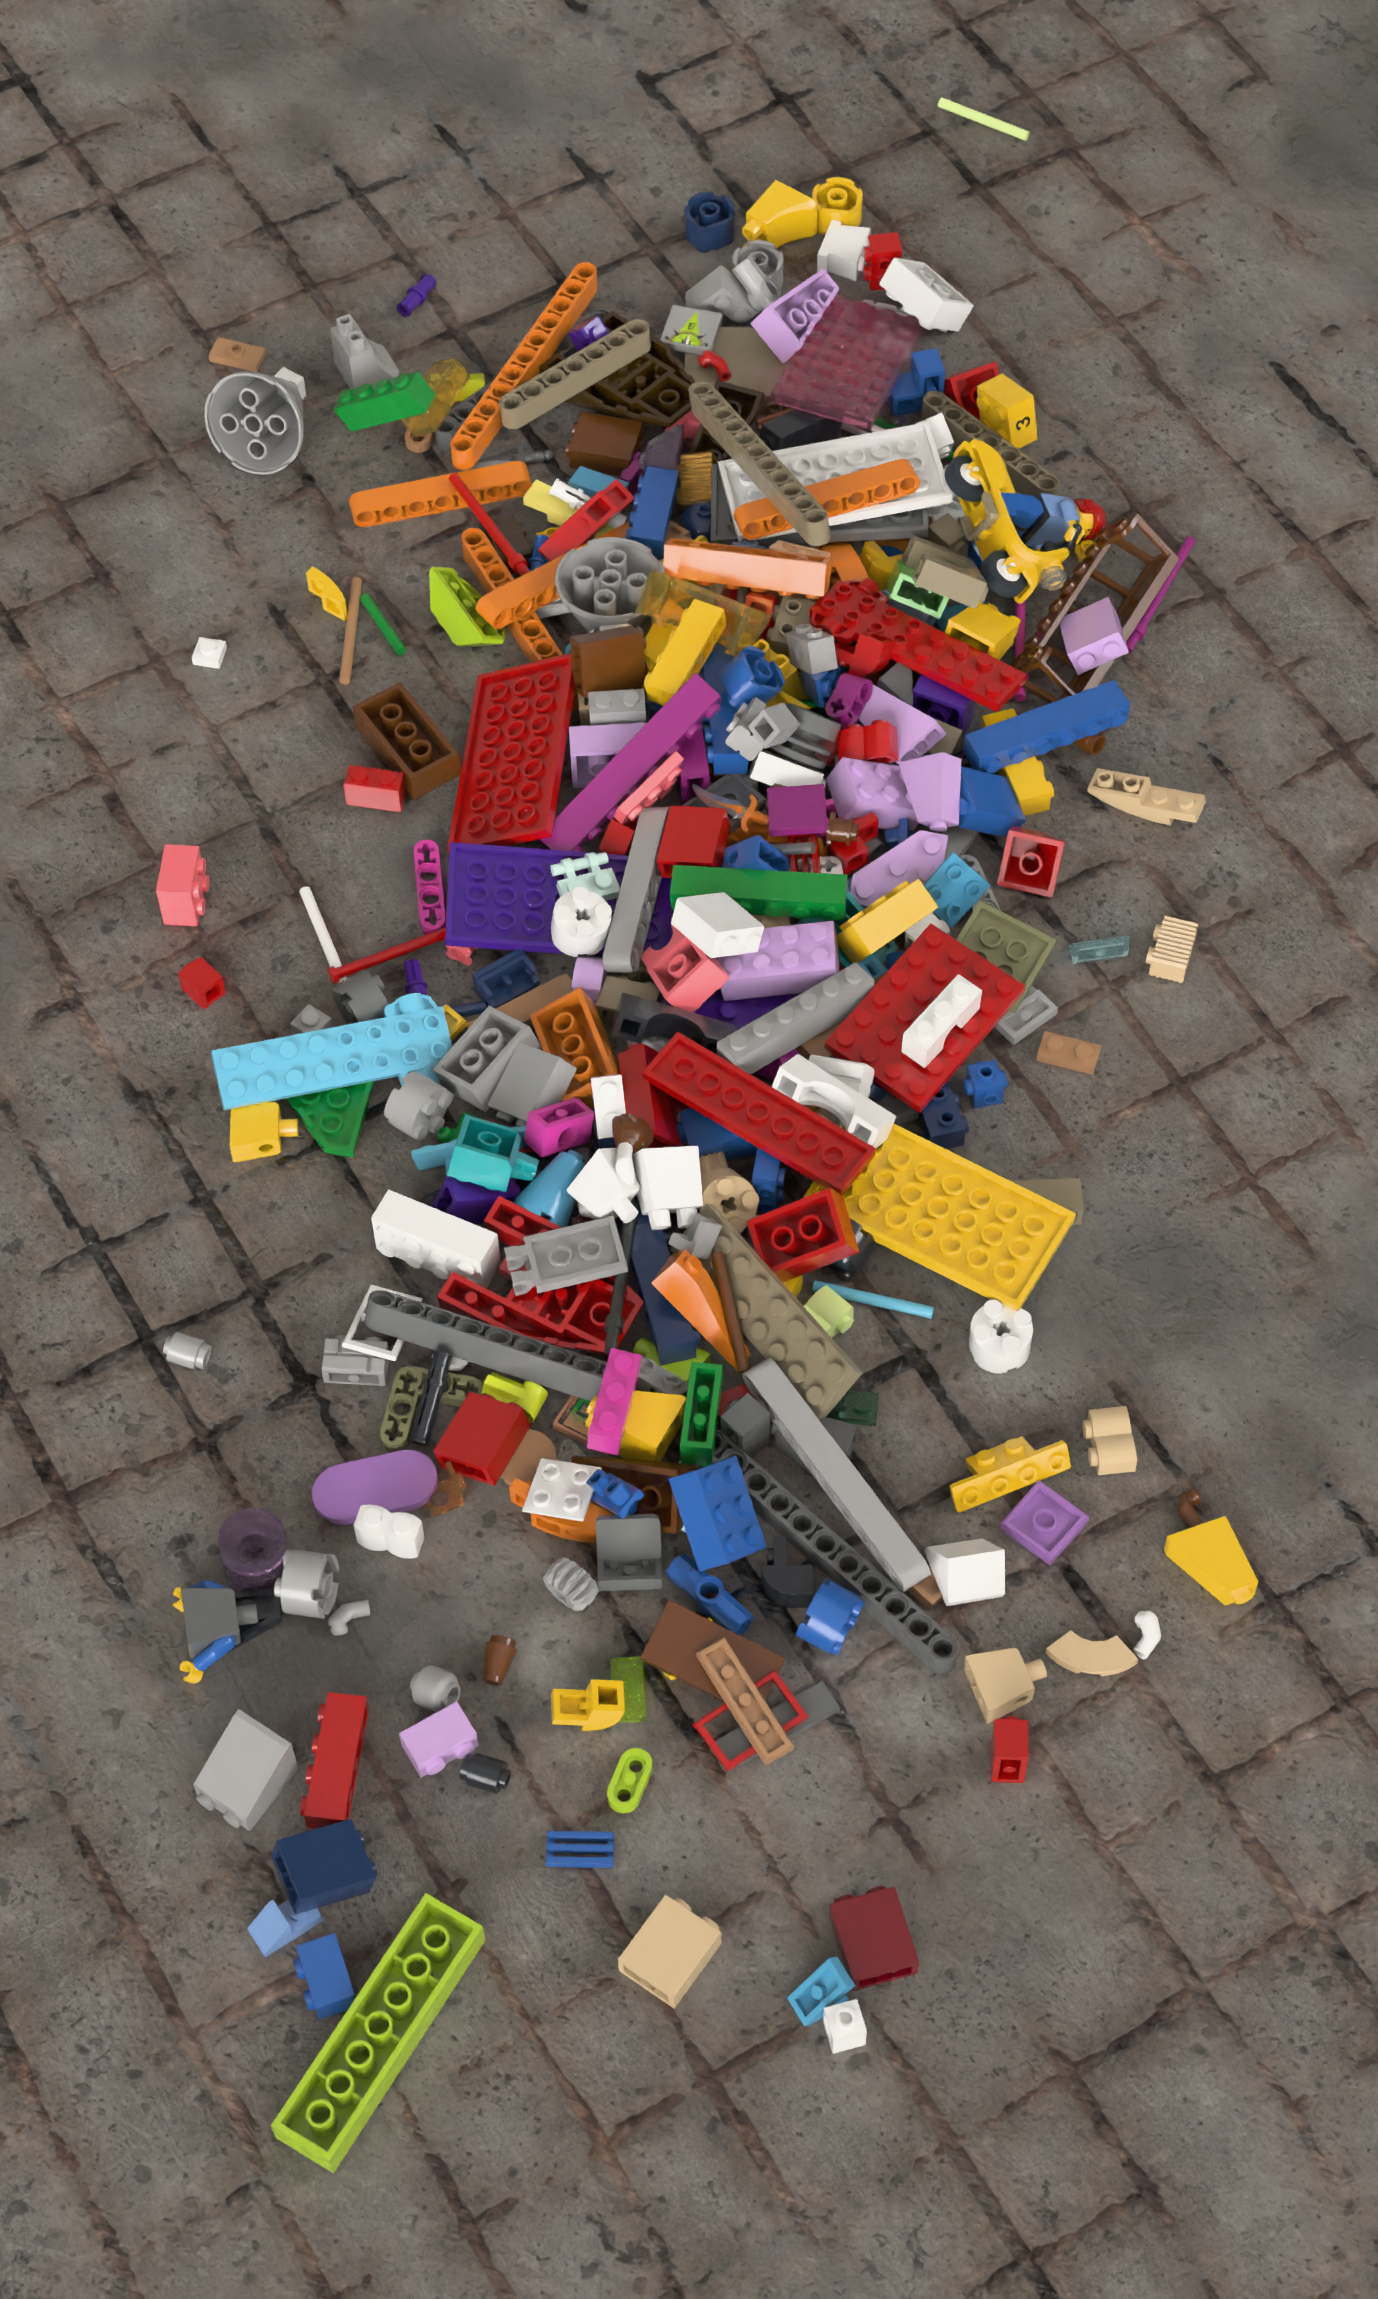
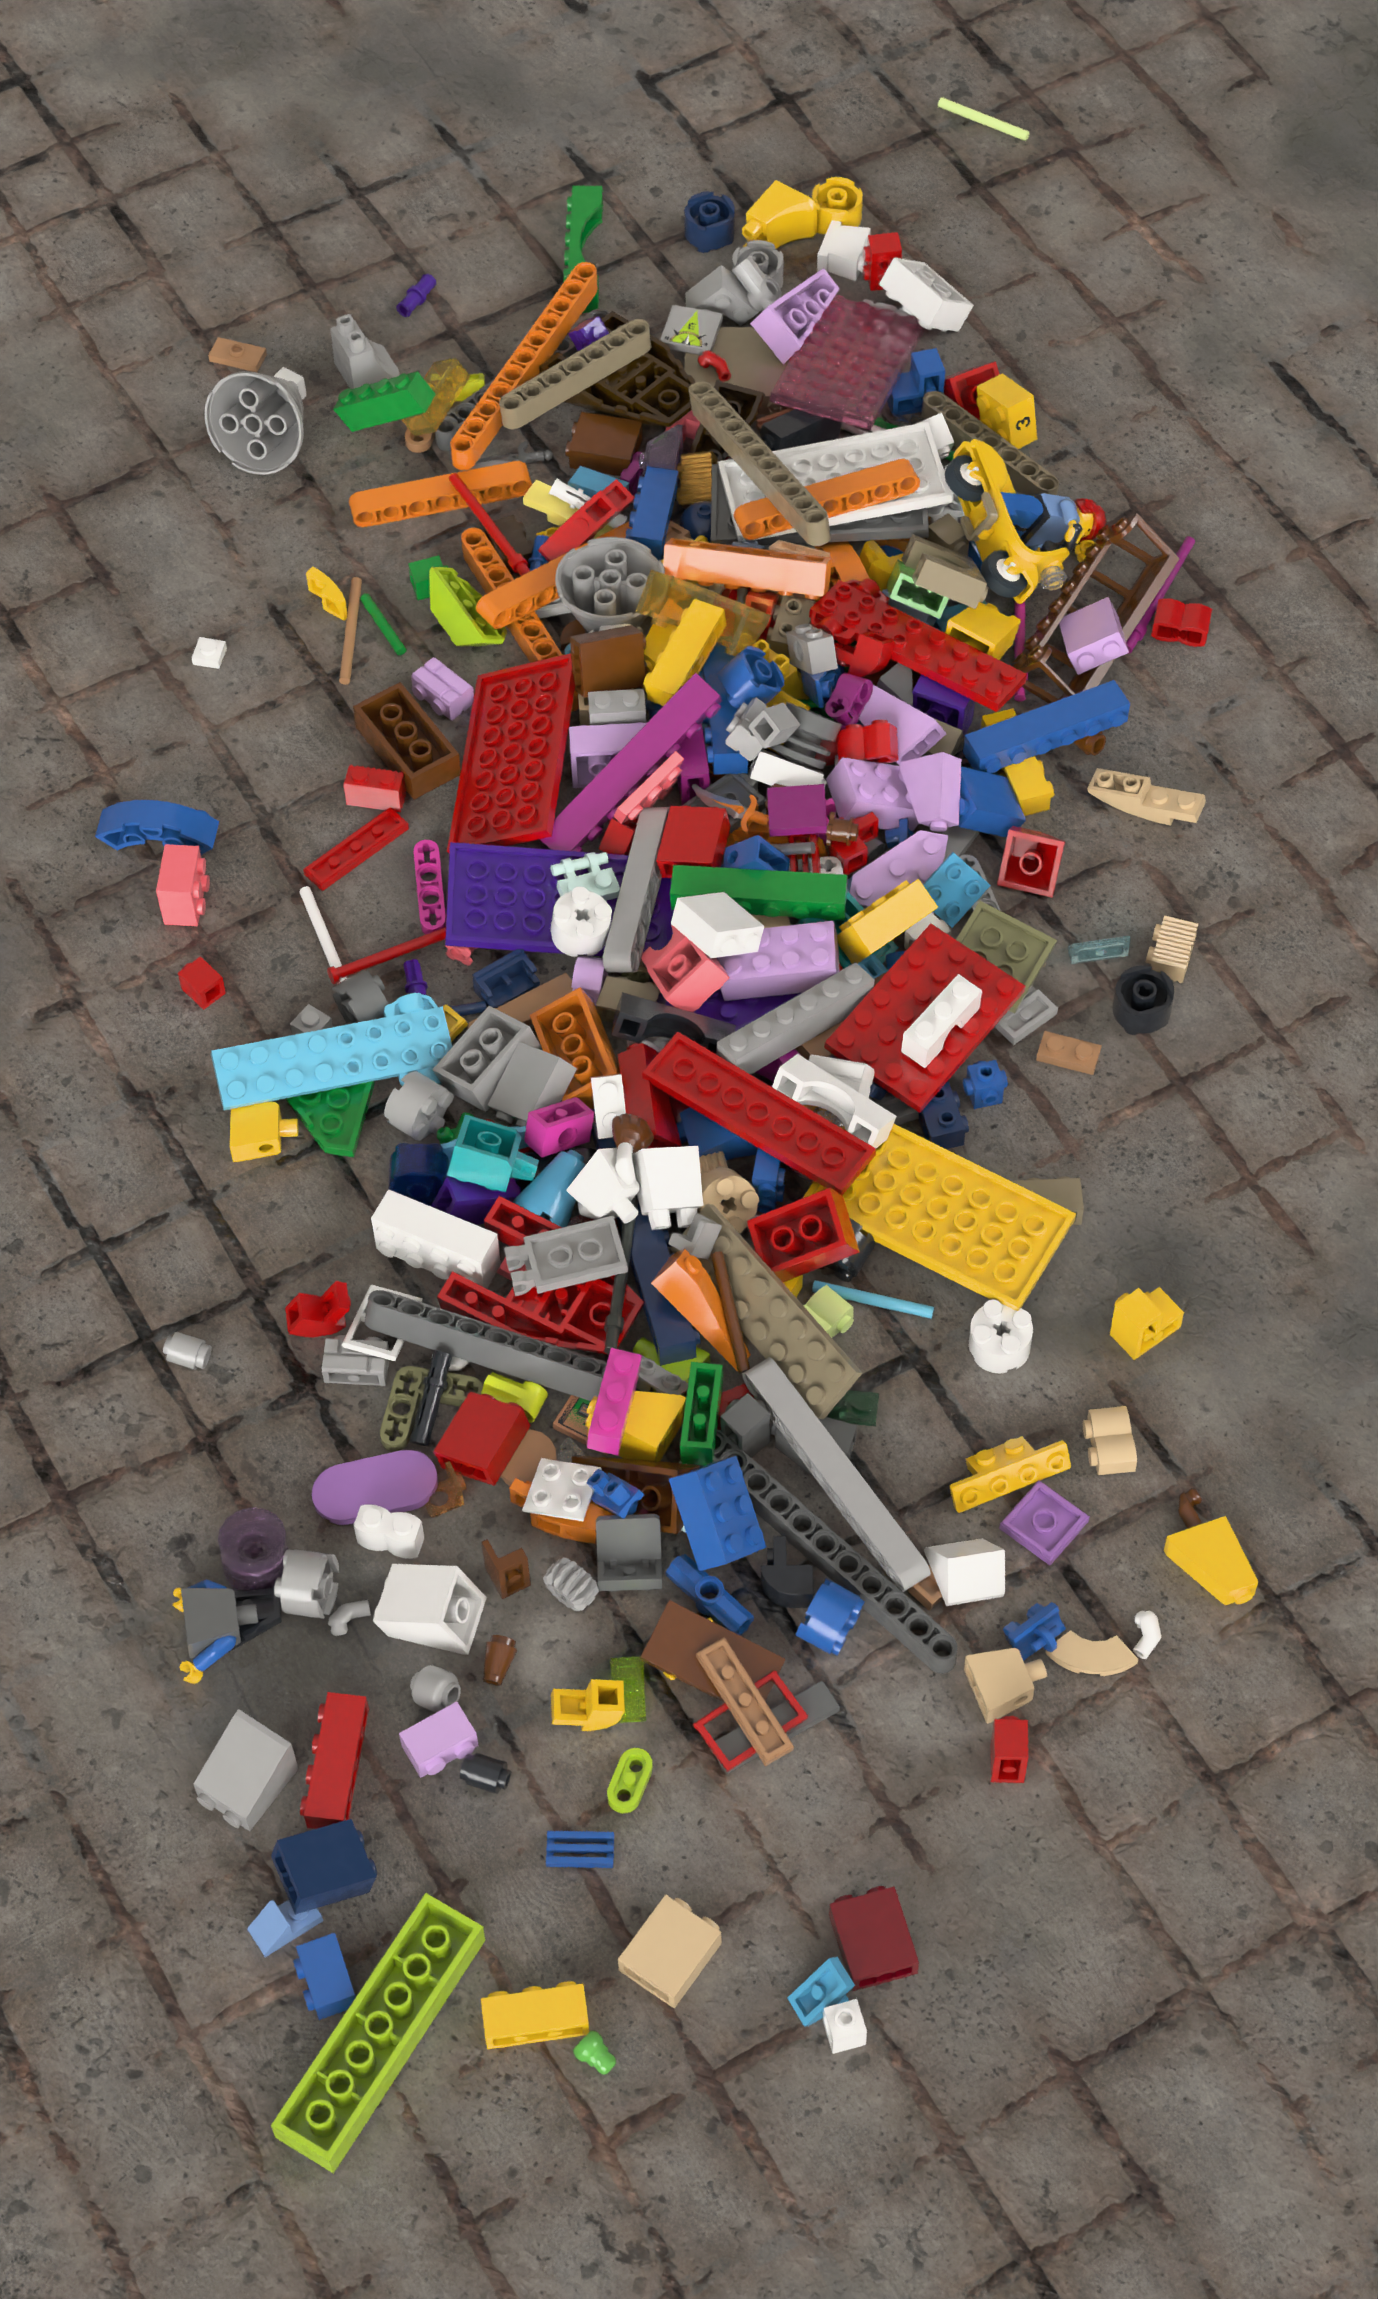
(143, 820): none -> blue brick
(318, 1315): none -> red brick
(356, 849): none -> red tile
(418, 1171): none -> clear blue brick
(420, 575): none -> green brick
(430, 1606): none -> white slope
(442, 689): none -> lavender brick
(507, 1573): none -> reddish brown panel
(535, 2015): none -> yellow brick
(572, 629): none -> reddish brown tile
(585, 216): none -> green arch
(595, 2052): none -> bright green piece
(1037, 1631): none -> blue hips
(1143, 1000): none -> black brick
(1144, 1320): none -> yellow brick
(1181, 622): none -> red brick

